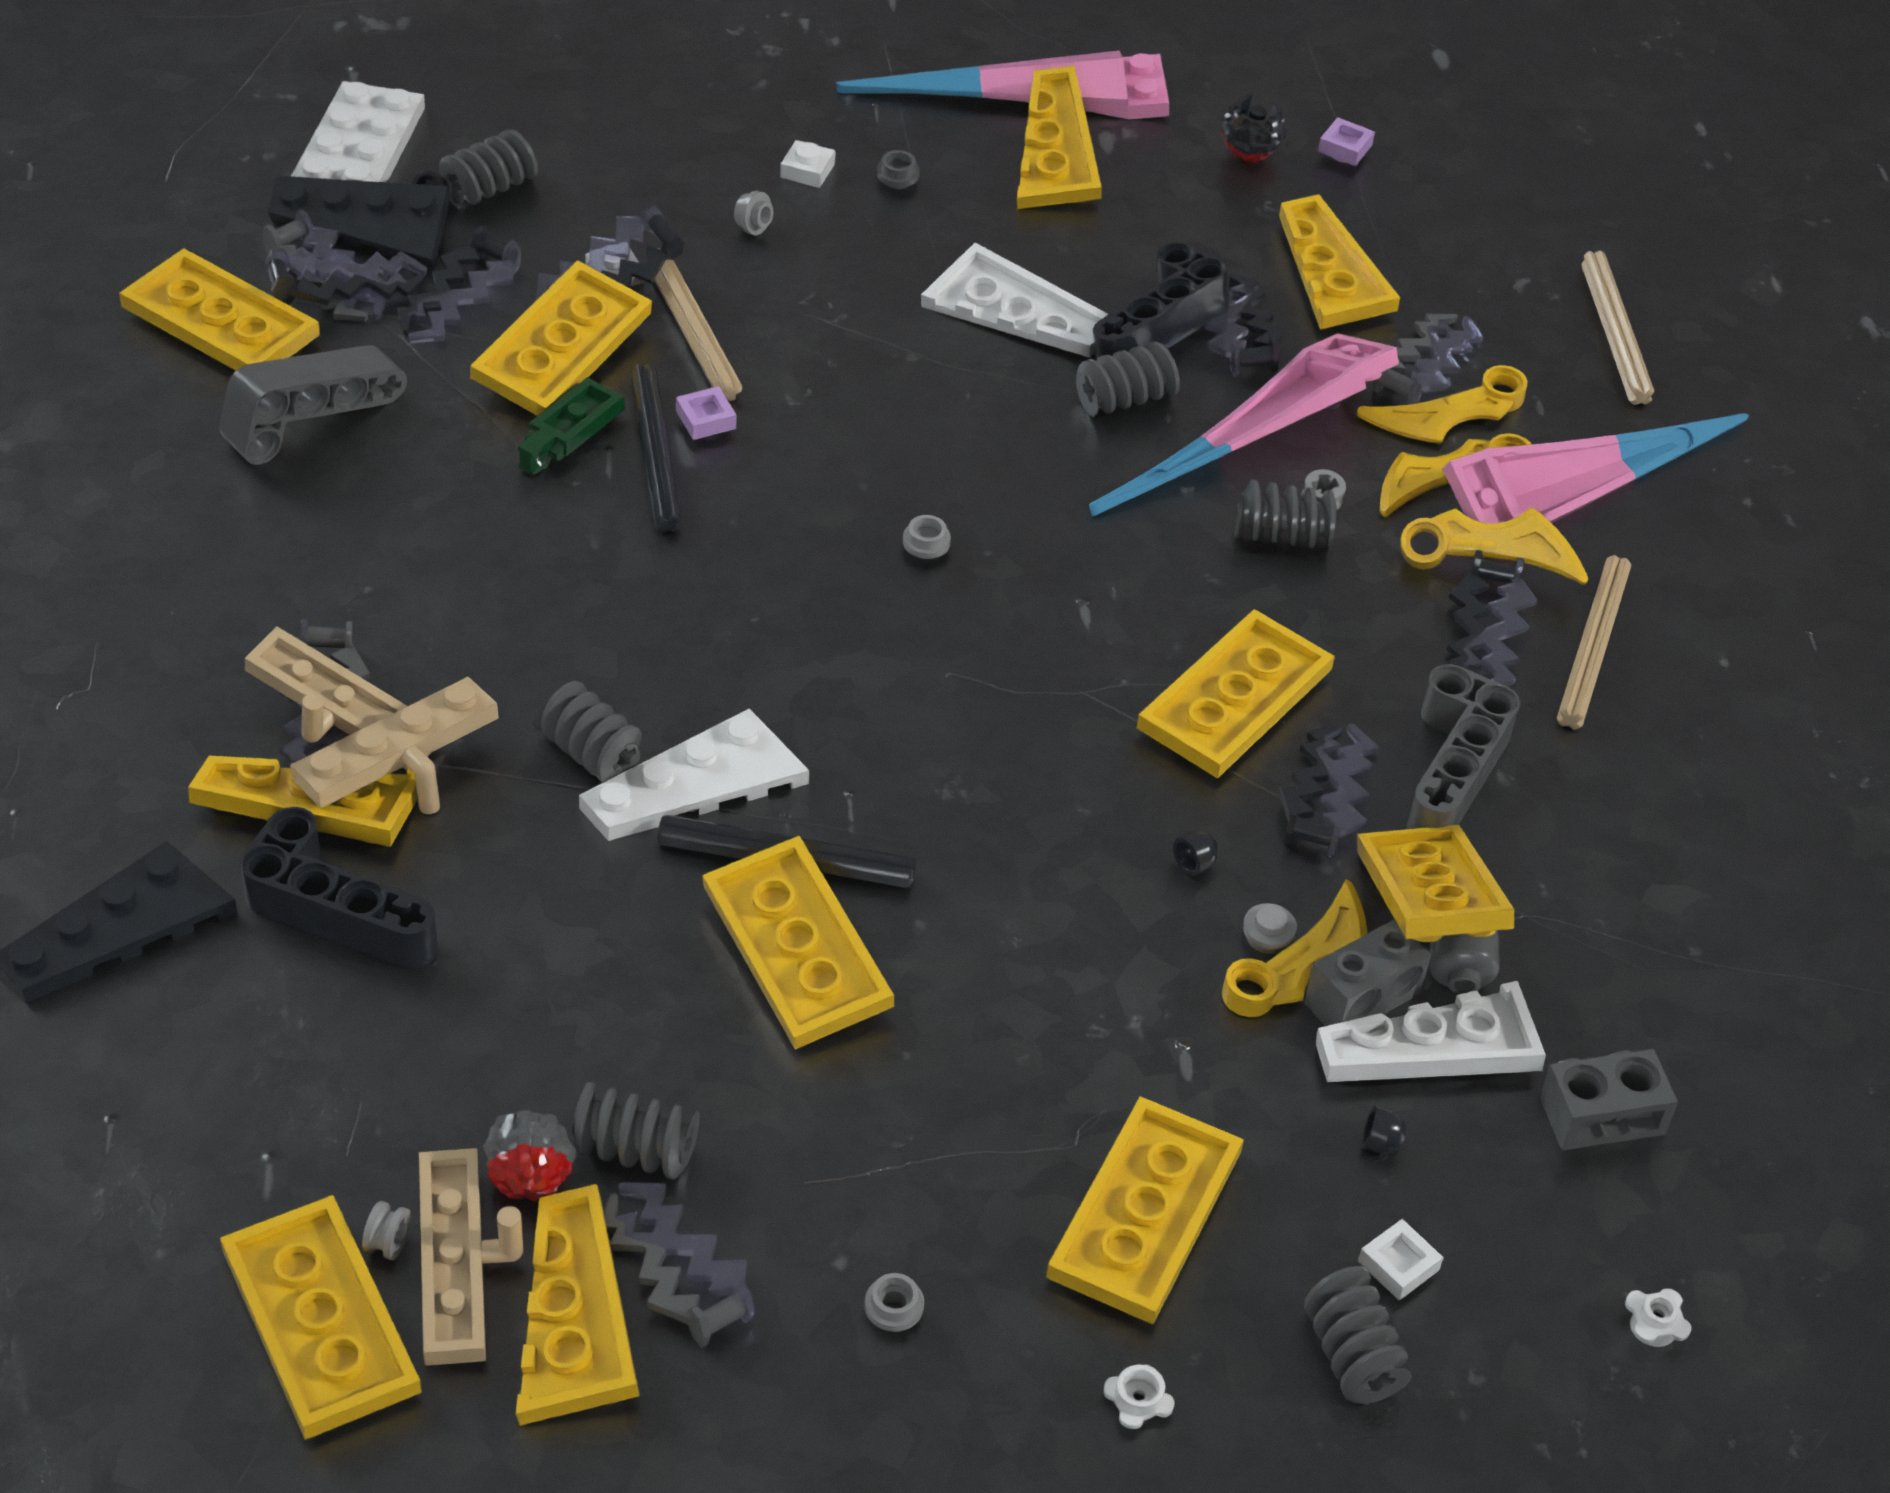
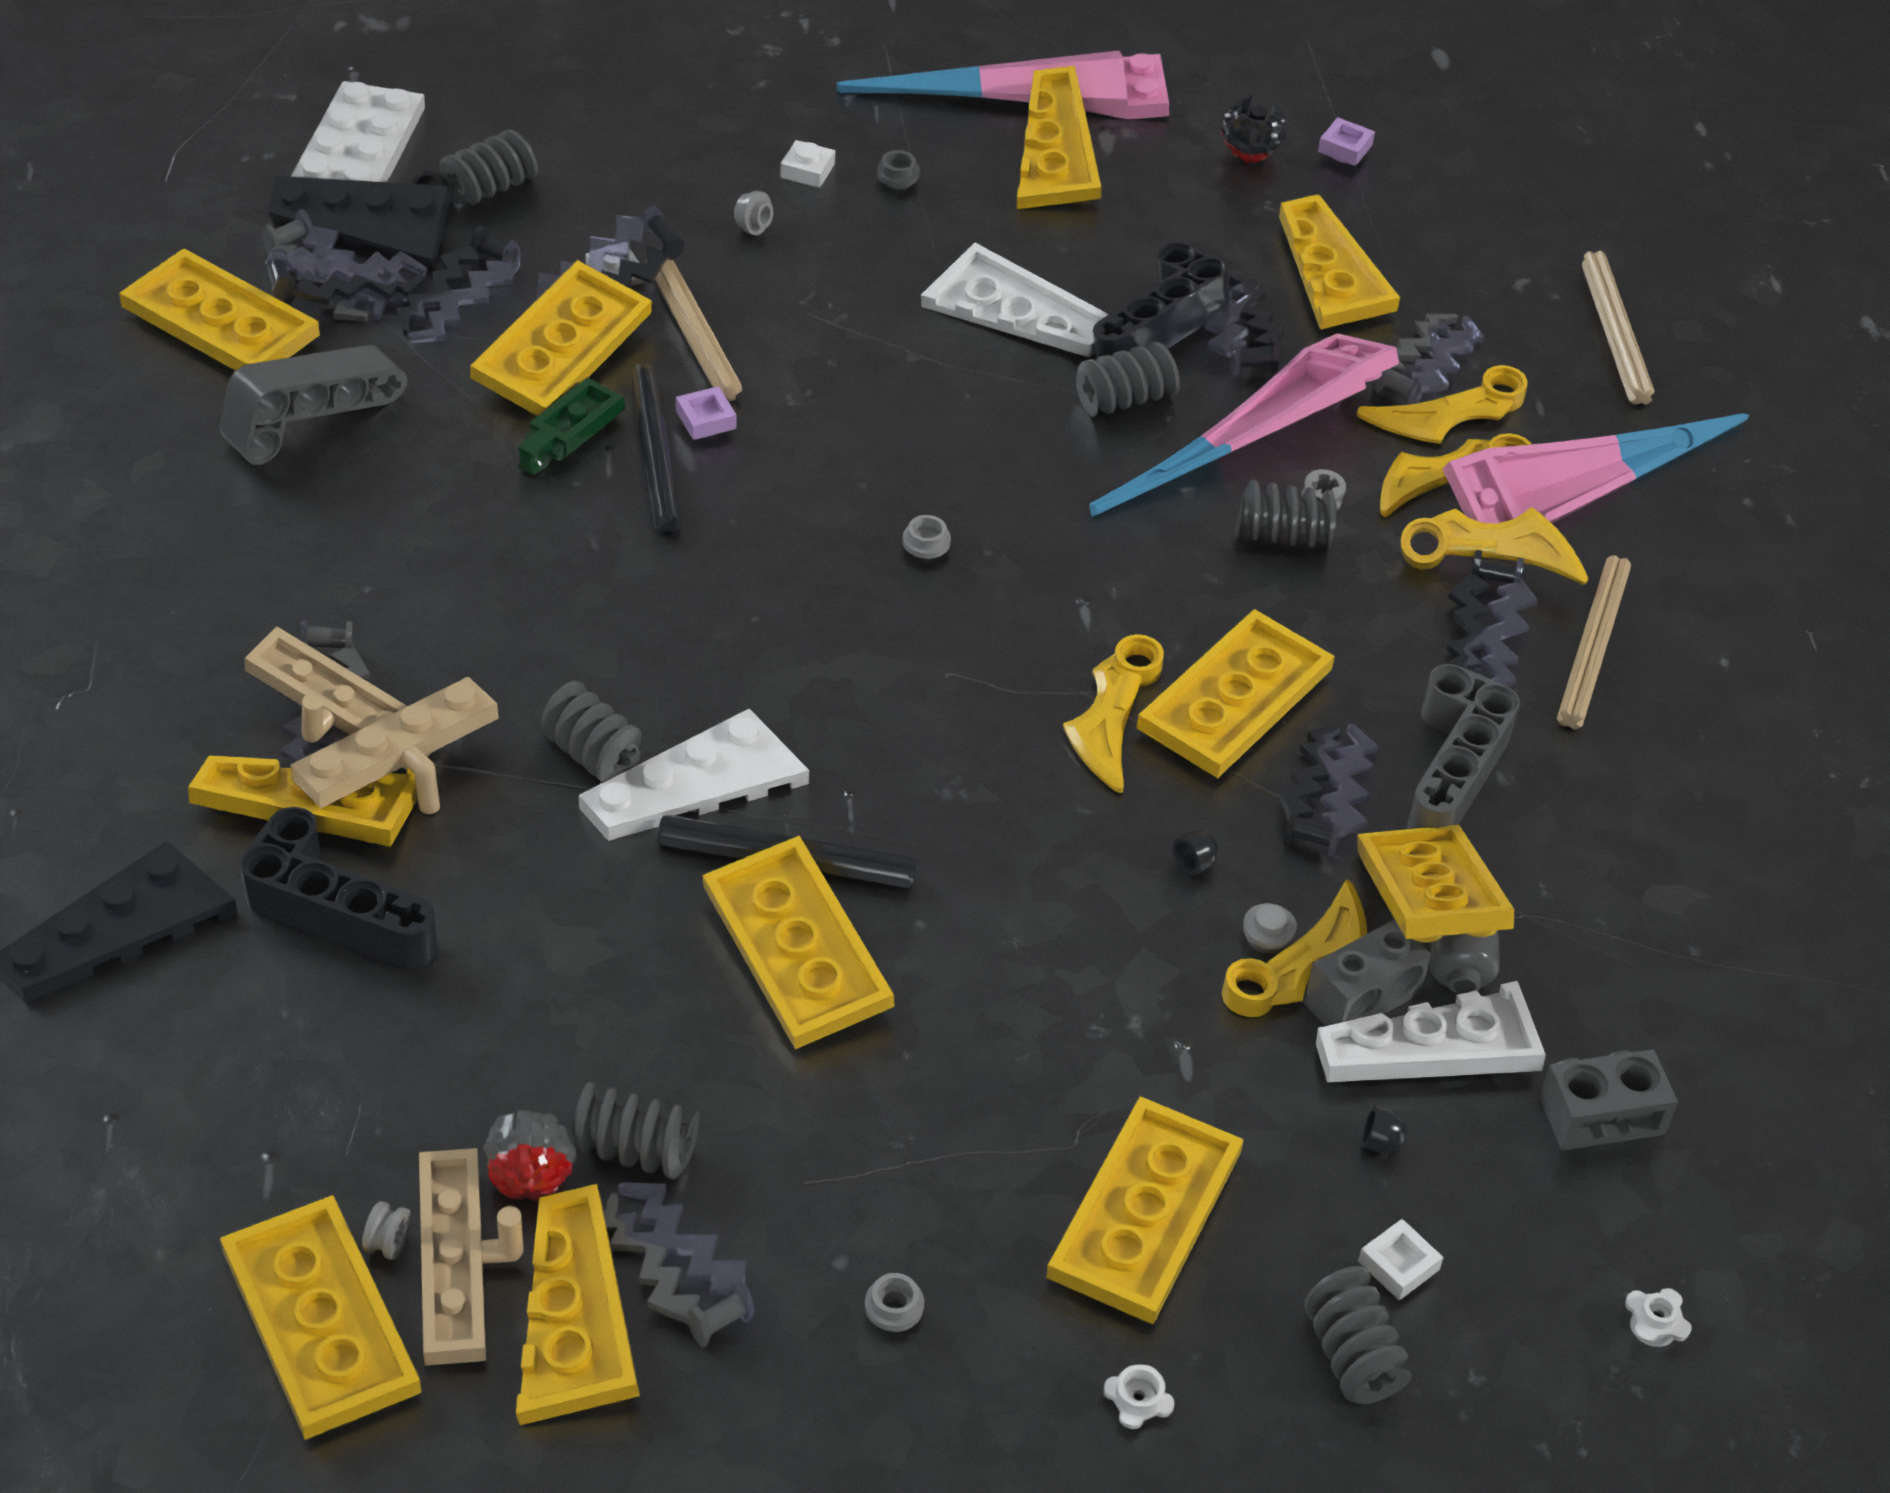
(1100, 730): none -> yellow piece

